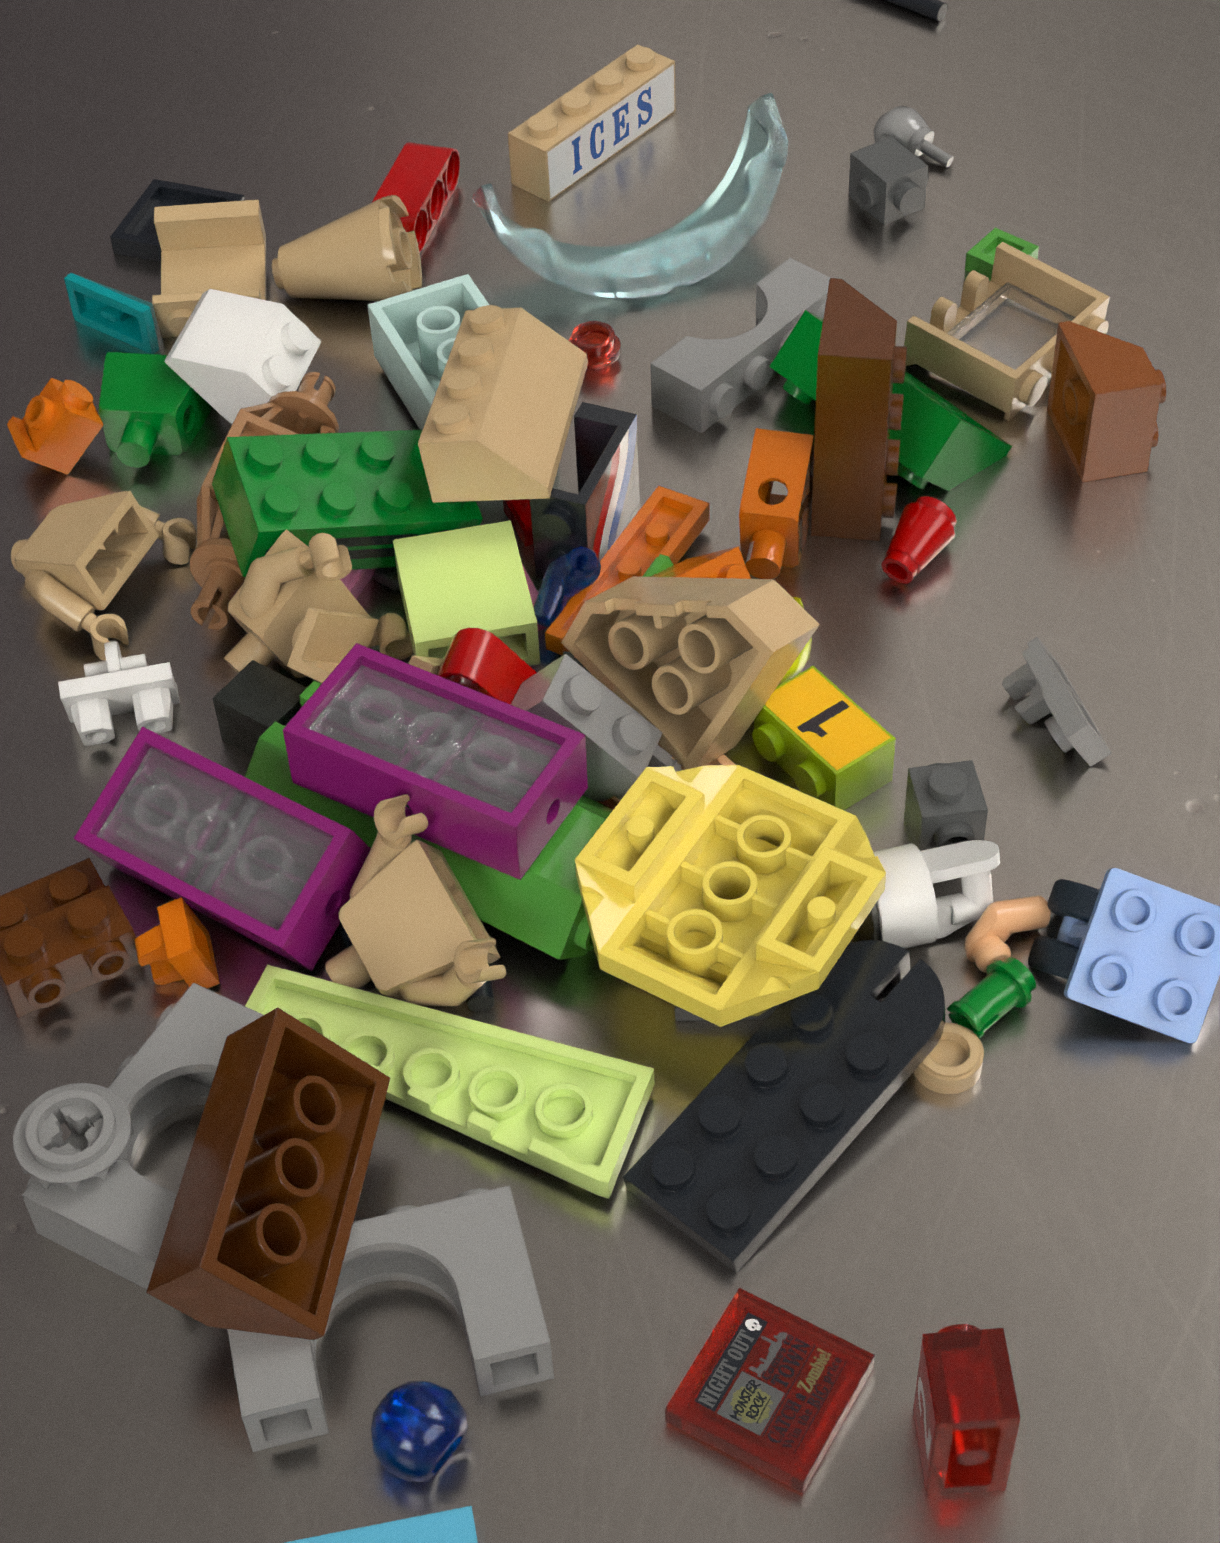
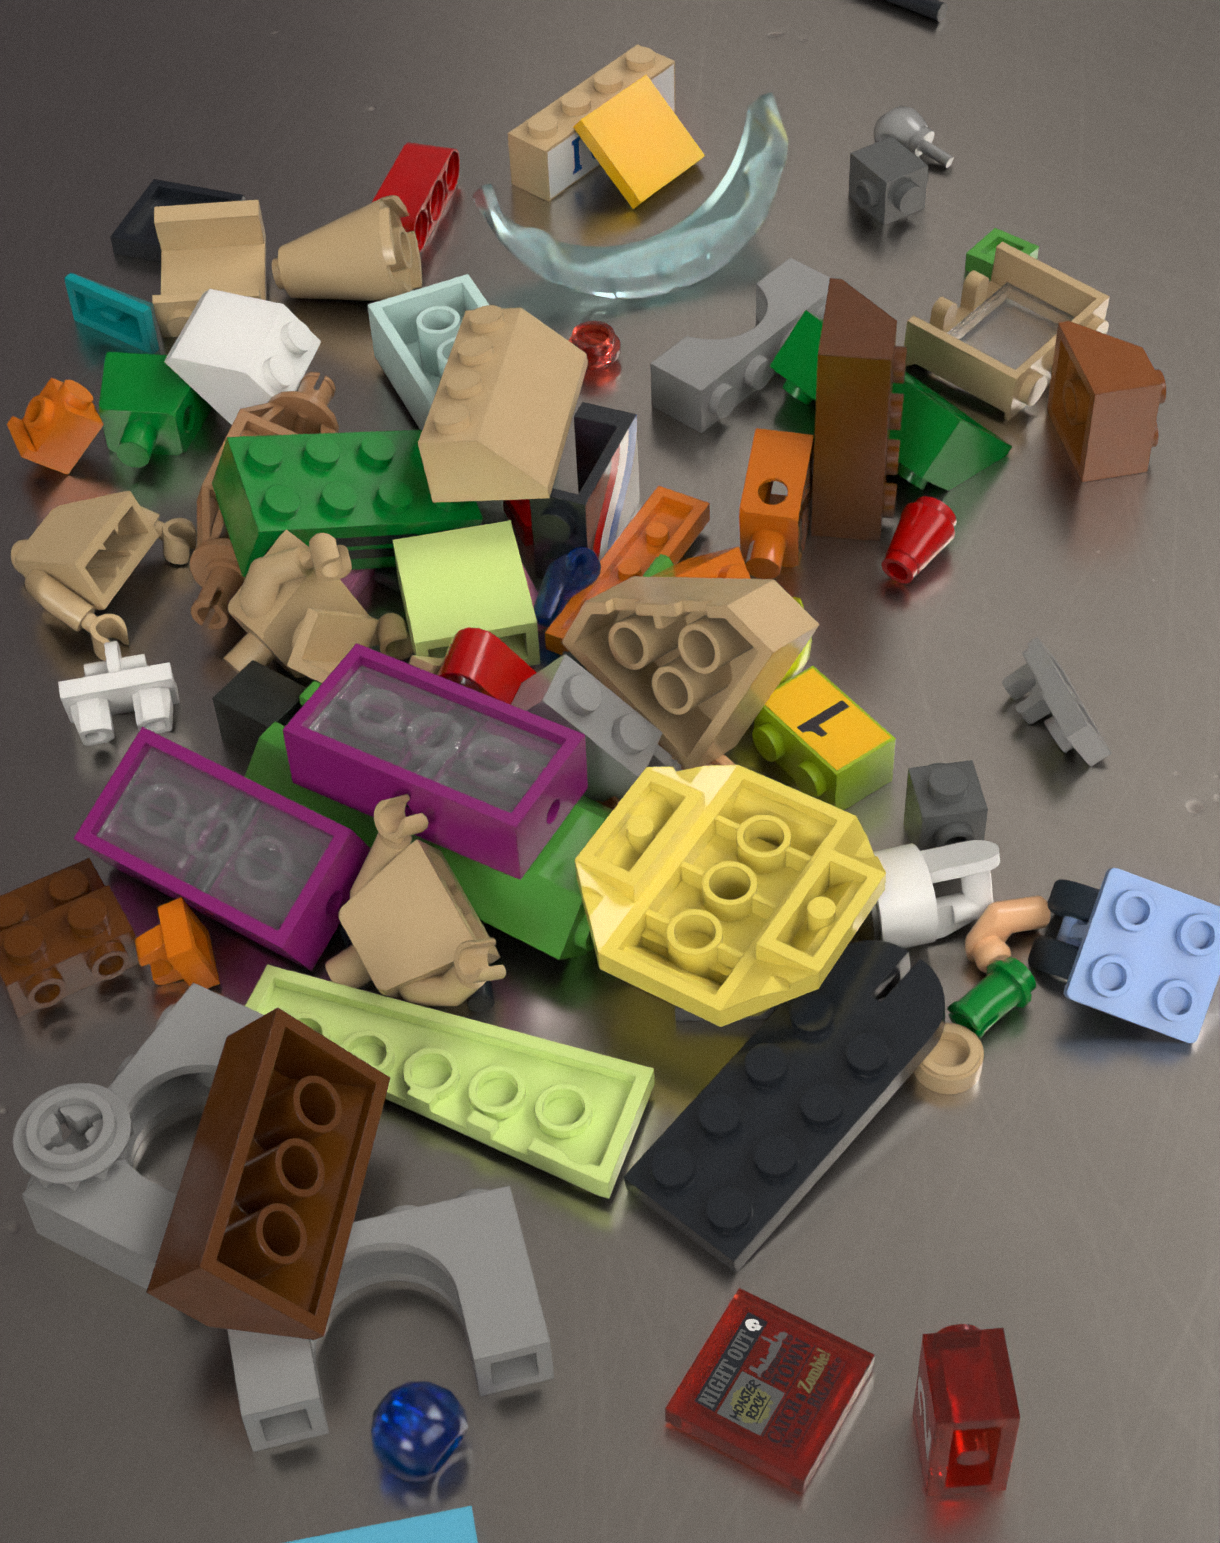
(639, 141): none -> yellow tile

